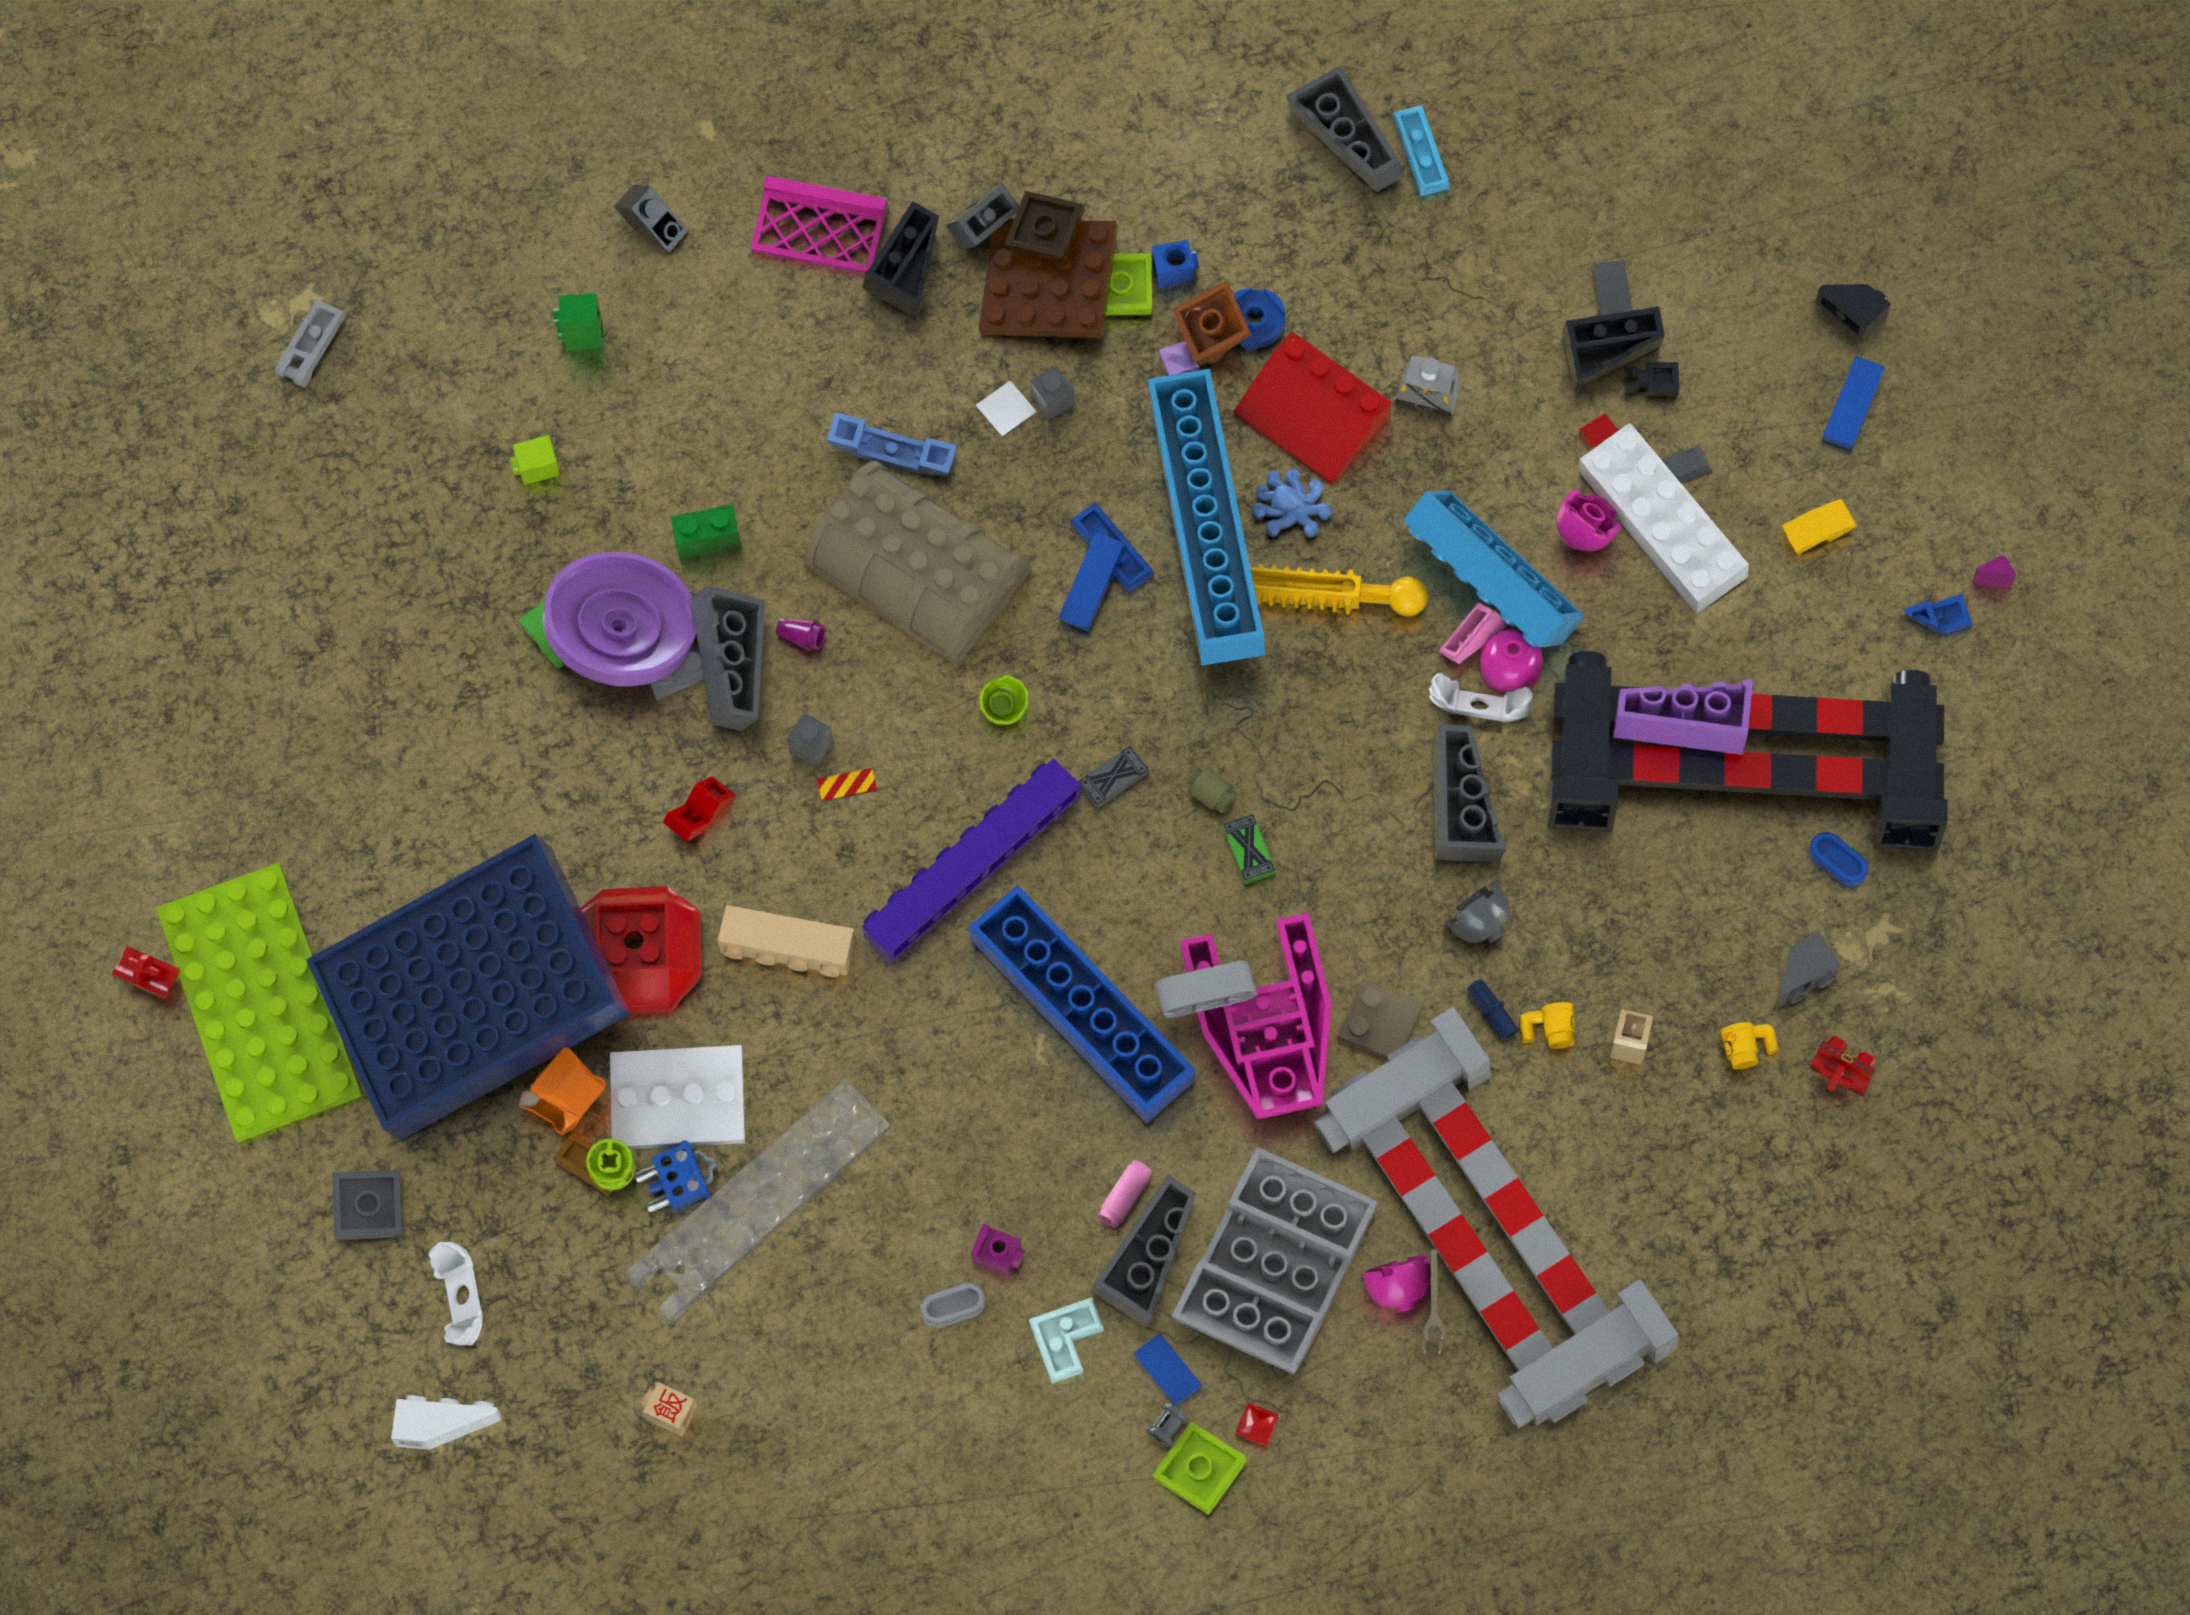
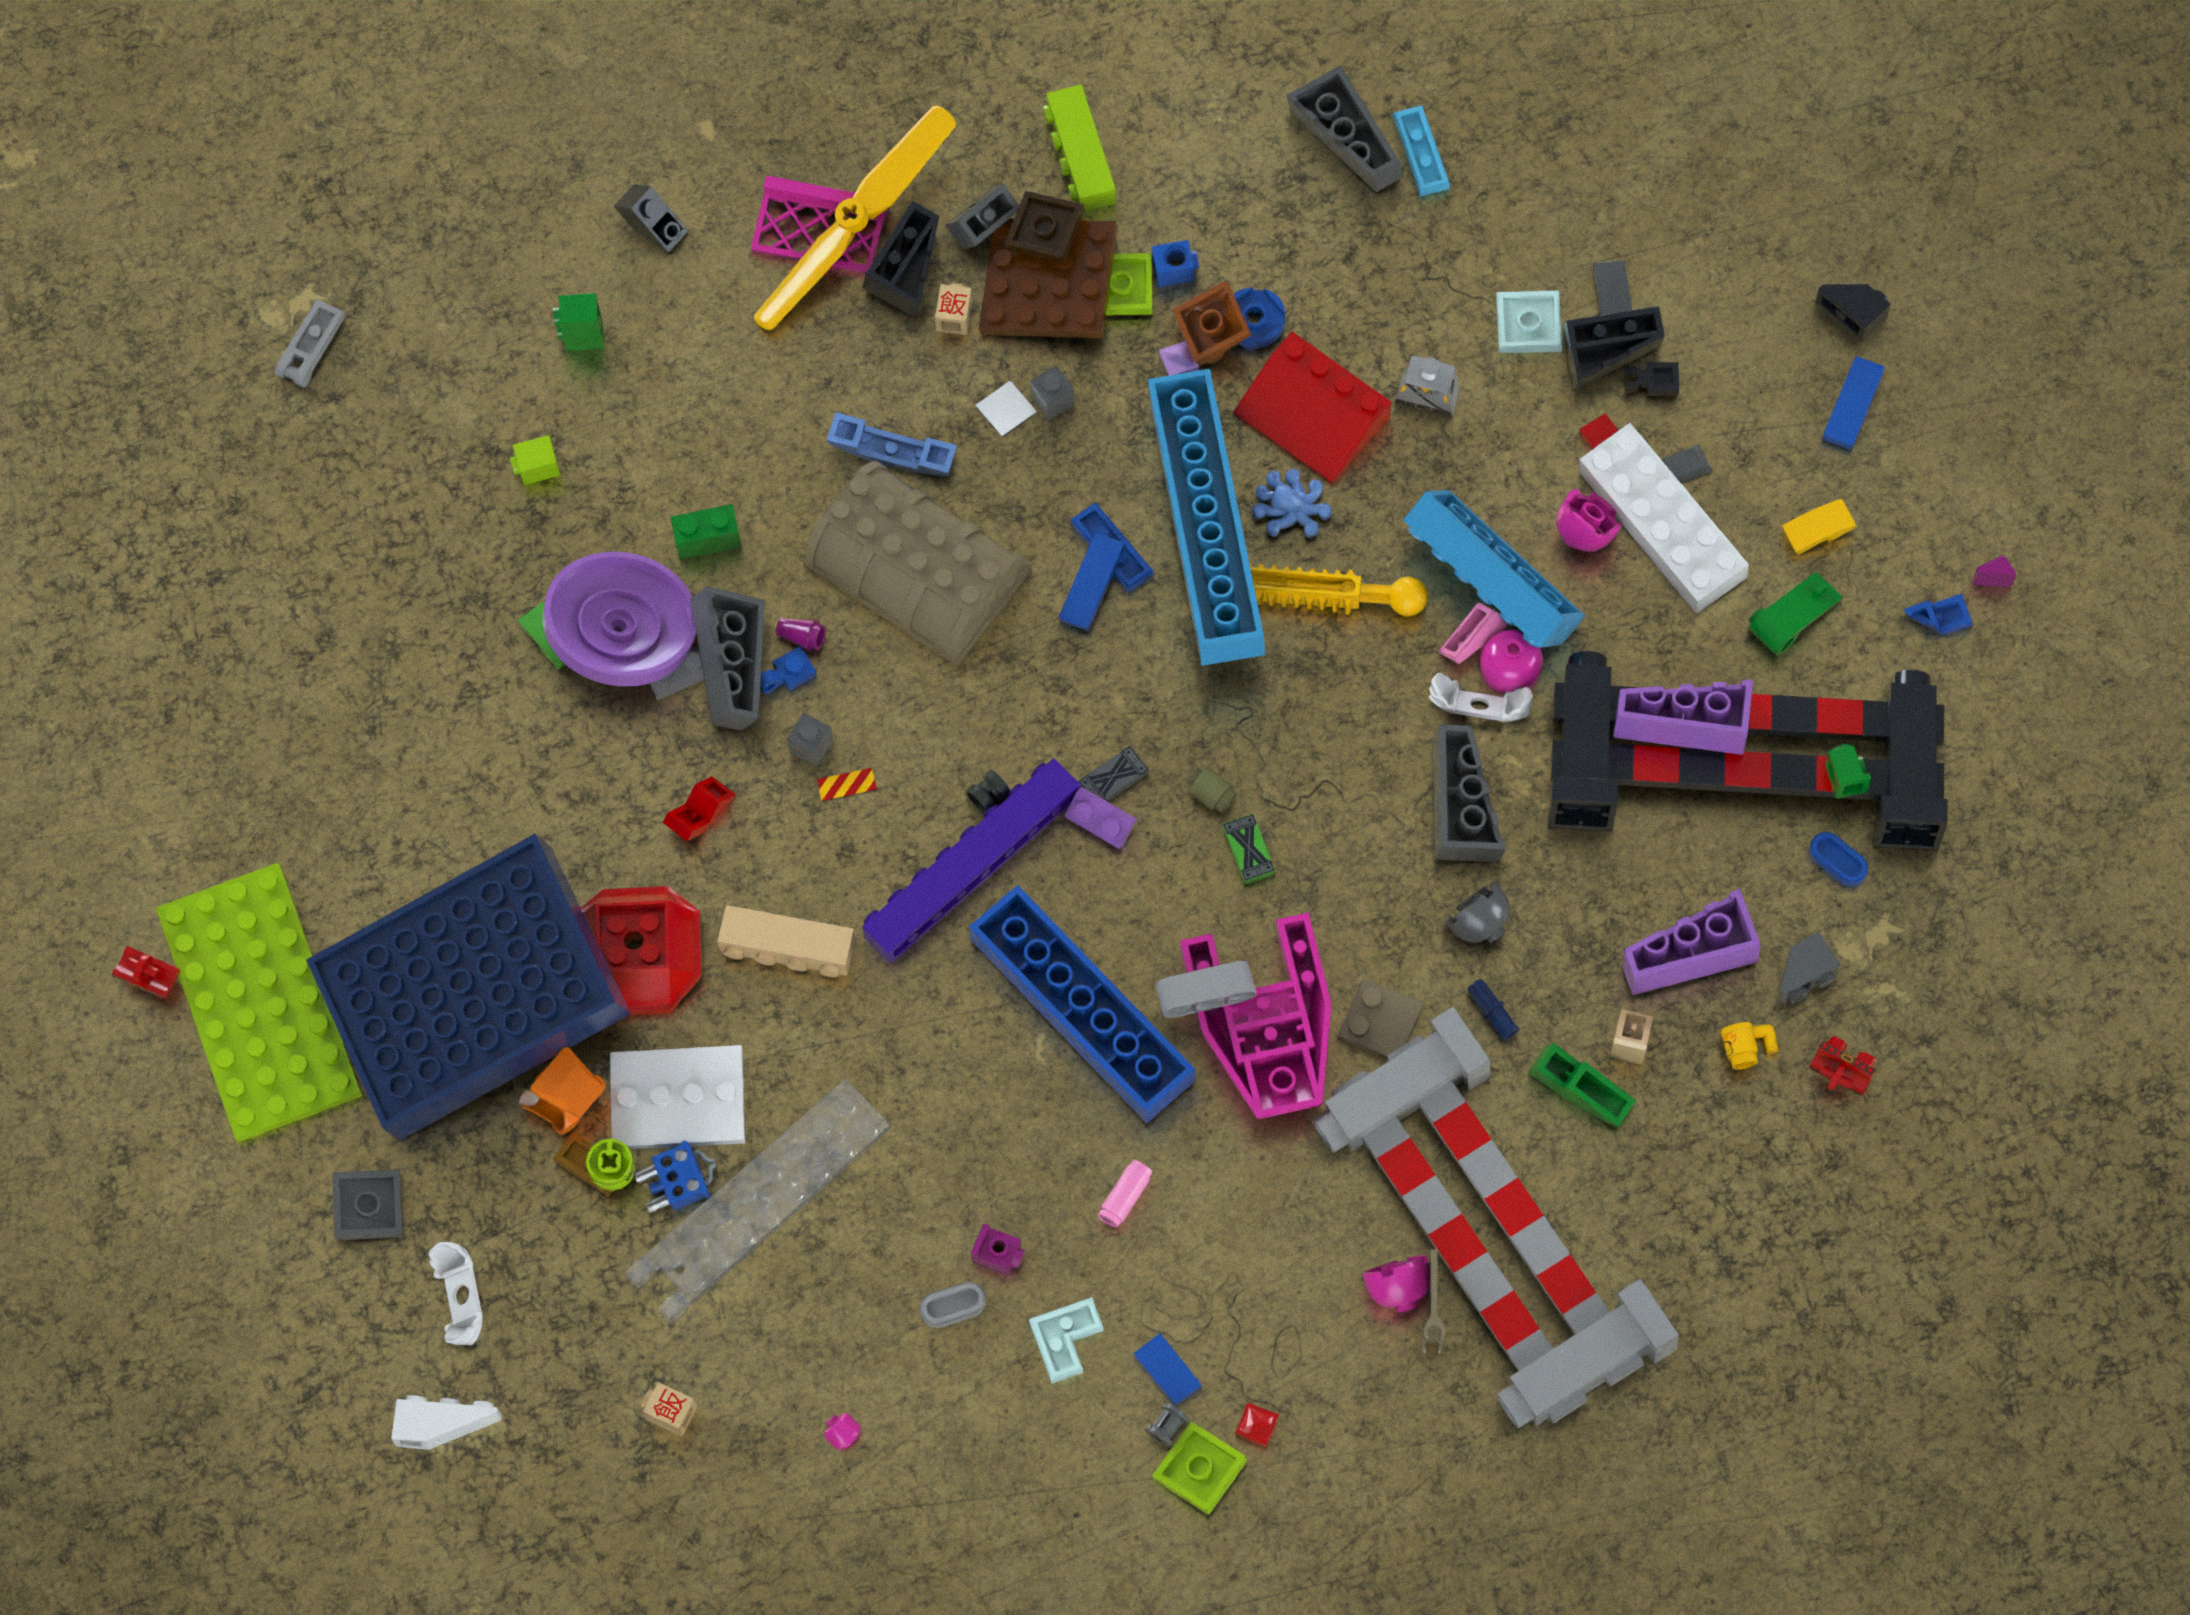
(790, 669): none -> blue plate
(842, 1431): none -> dark pink piece
(873, 196): none -> yellow piece
(953, 309): none -> tan brick
(988, 791): none -> pearl dark grey wheel
(1003, 700): lime hair -> none
(1080, 148): none -> lime brick
(1100, 817): none -> medium lavender plate
(1144, 1257): dark grey wedge -> none
(1276, 1261): light grey slope -> none
(1529, 321): none -> light aqua tile
(1557, 1021): yellow piece -> none
(1581, 1085): none -> green slope
(1695, 947): none -> medium lavender wedge
(1788, 616): none -> green door
(1847, 771): none -> green brick

